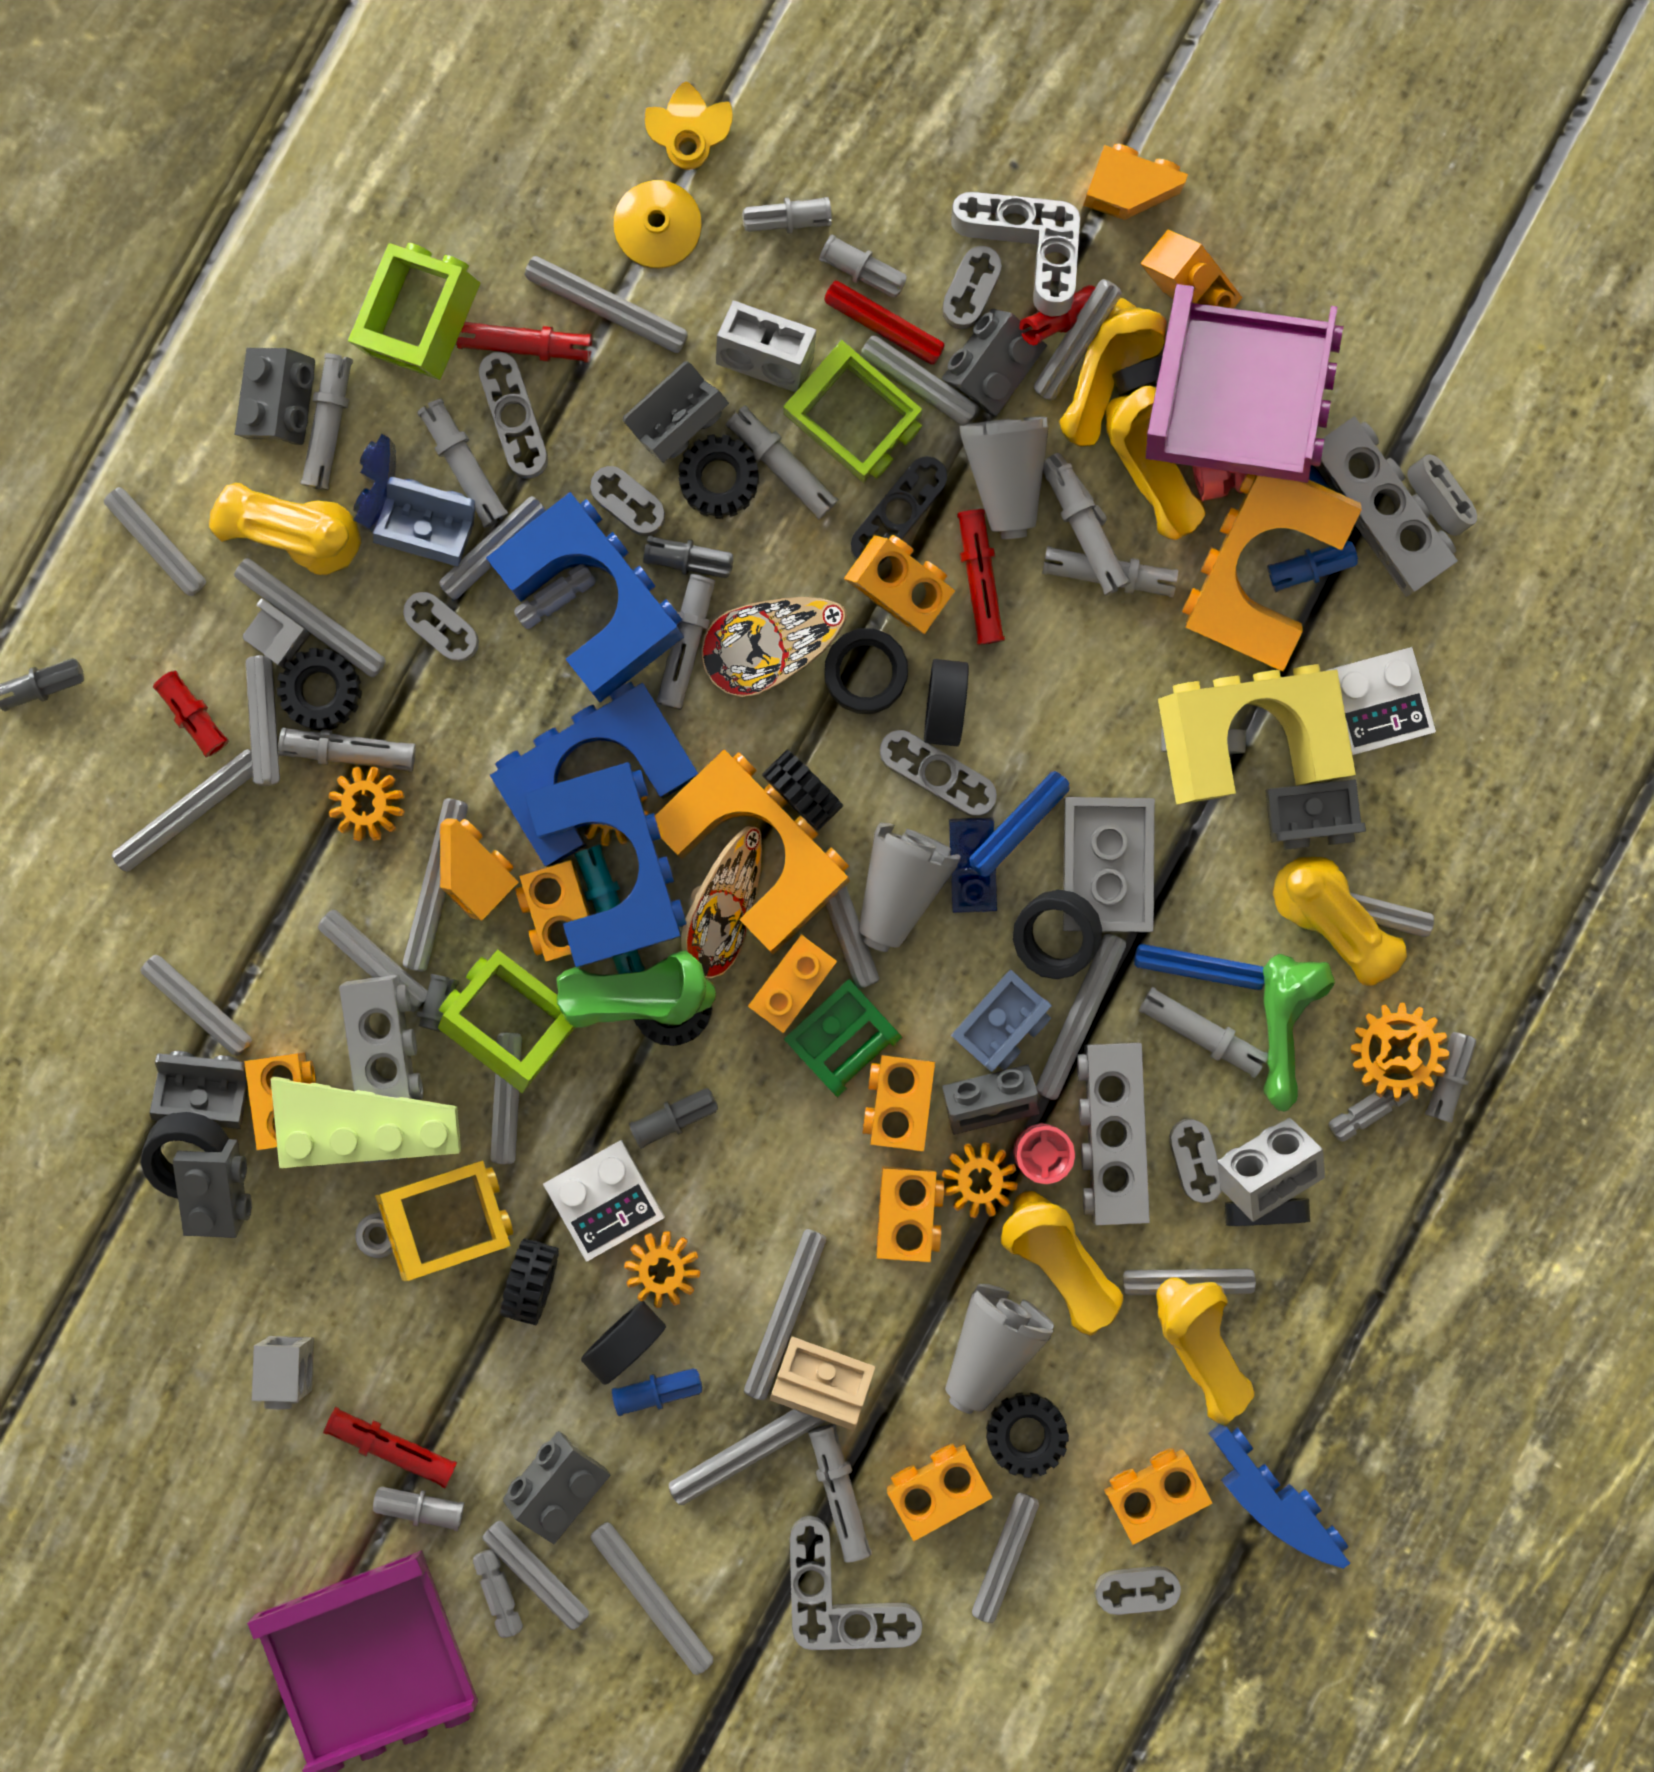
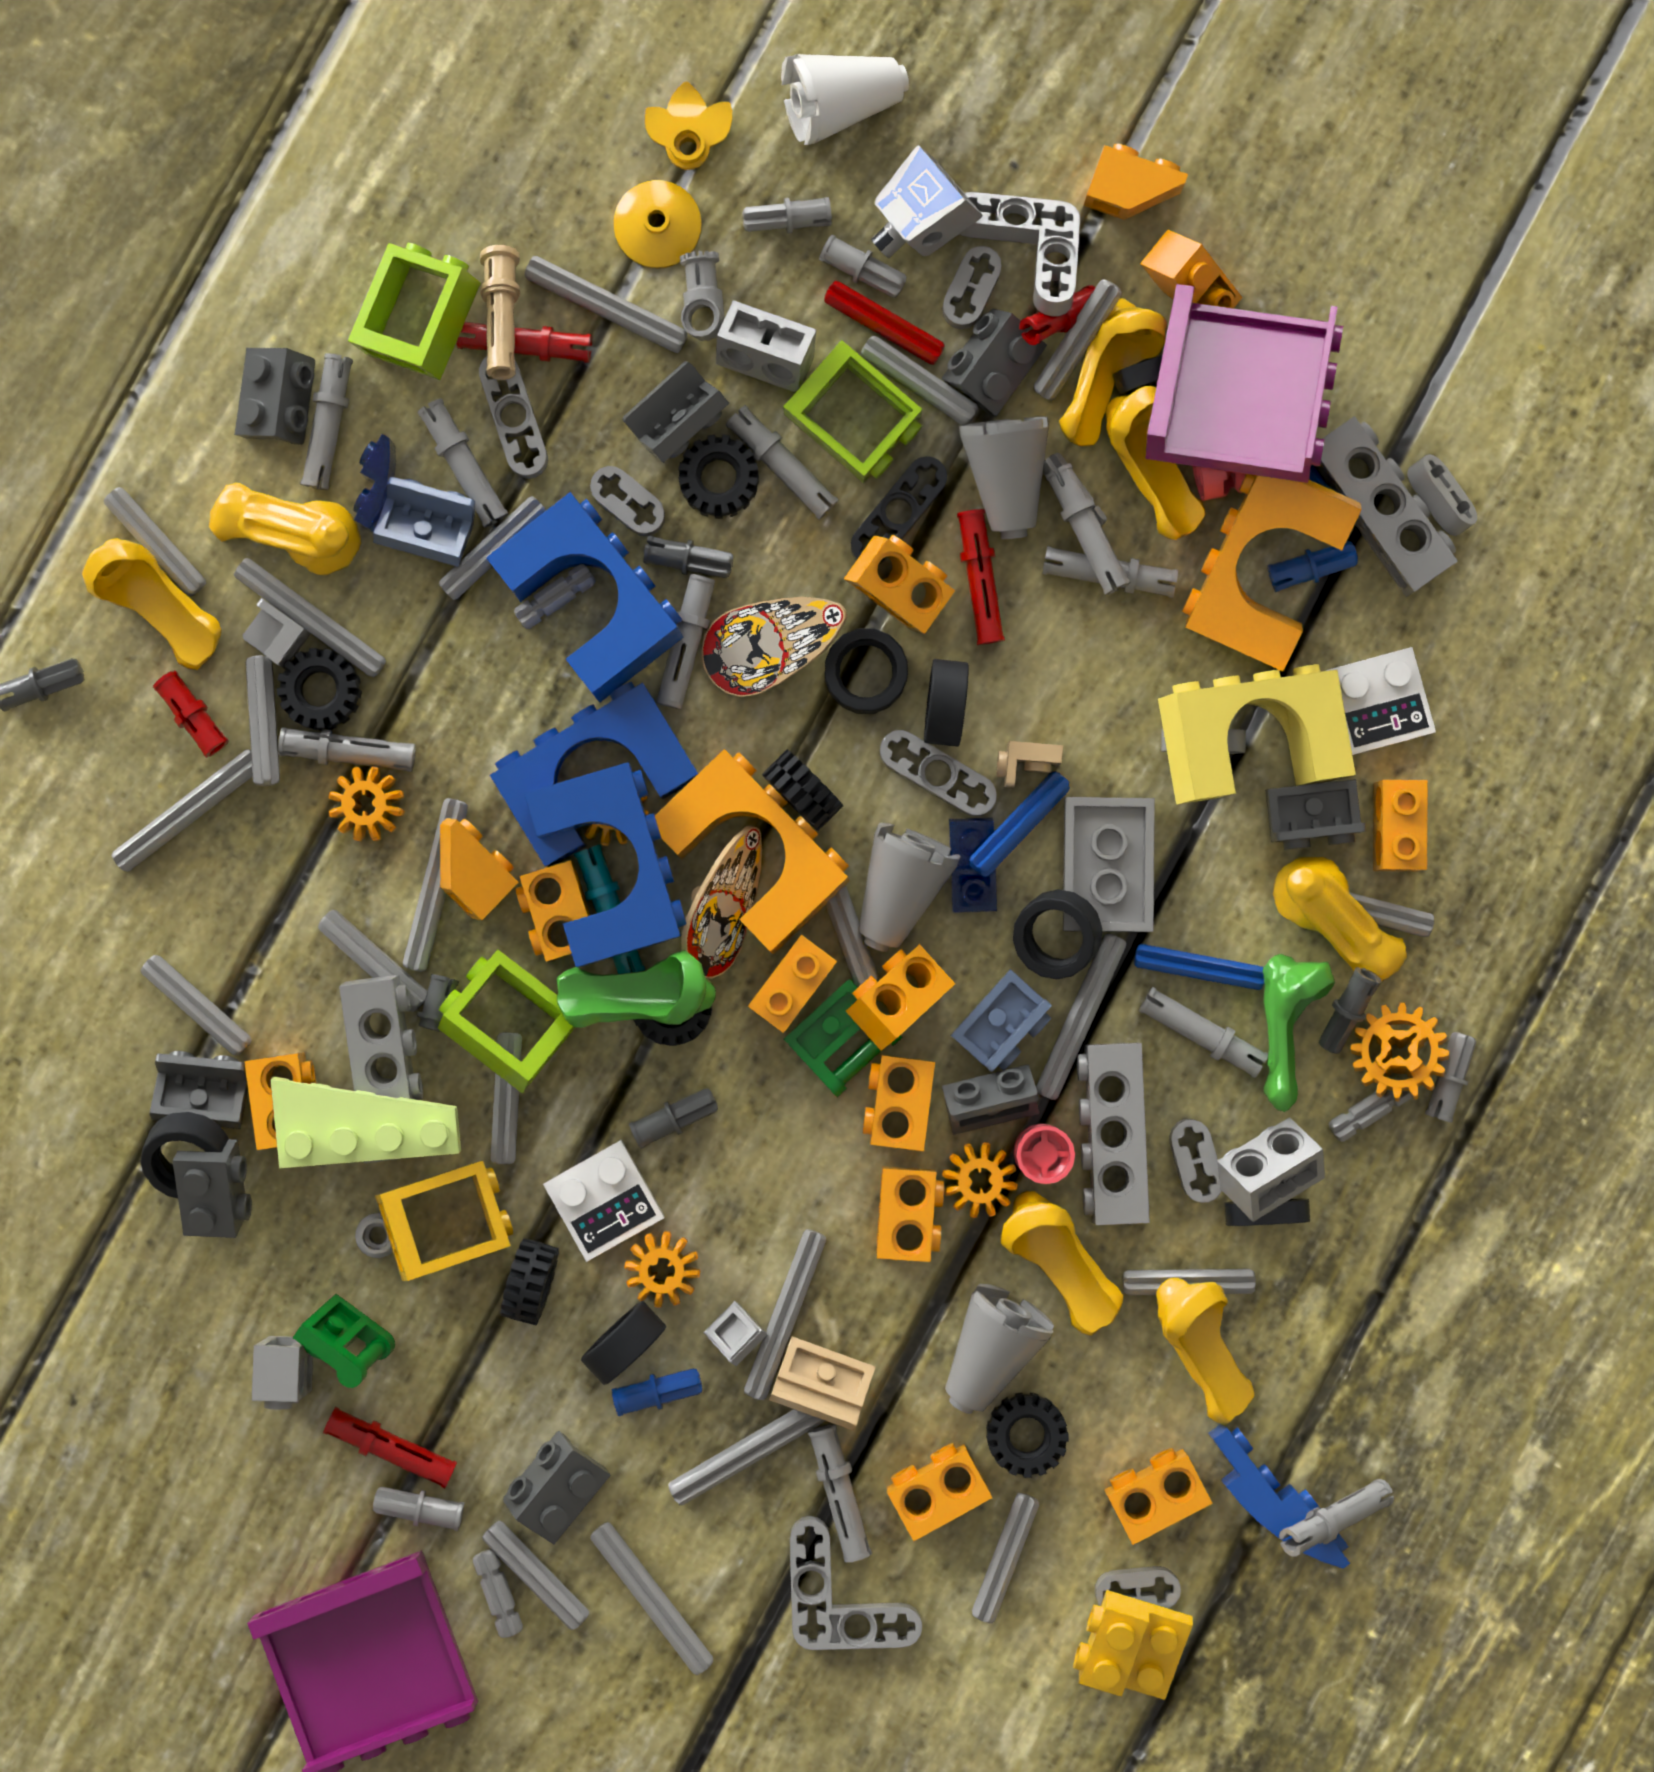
(132, 579): none -> yellow hair
(336, 1327): none -> green plate
(448, 619): light grey beam -> none
(500, 294): none -> tan pin
(702, 292): none -> light grey connector
(735, 1333): none -> light grey tile
(838, 91): none -> white cone
(900, 997): none -> light orange brick
(922, 207): none -> light grey torso
(1035, 756): none -> tan bracket
(1132, 1646): none -> yellow plate
(1325, 1523): none -> light grey pin
(1349, 1009): none -> dark grey axle
(1400, 825): none -> light orange brick

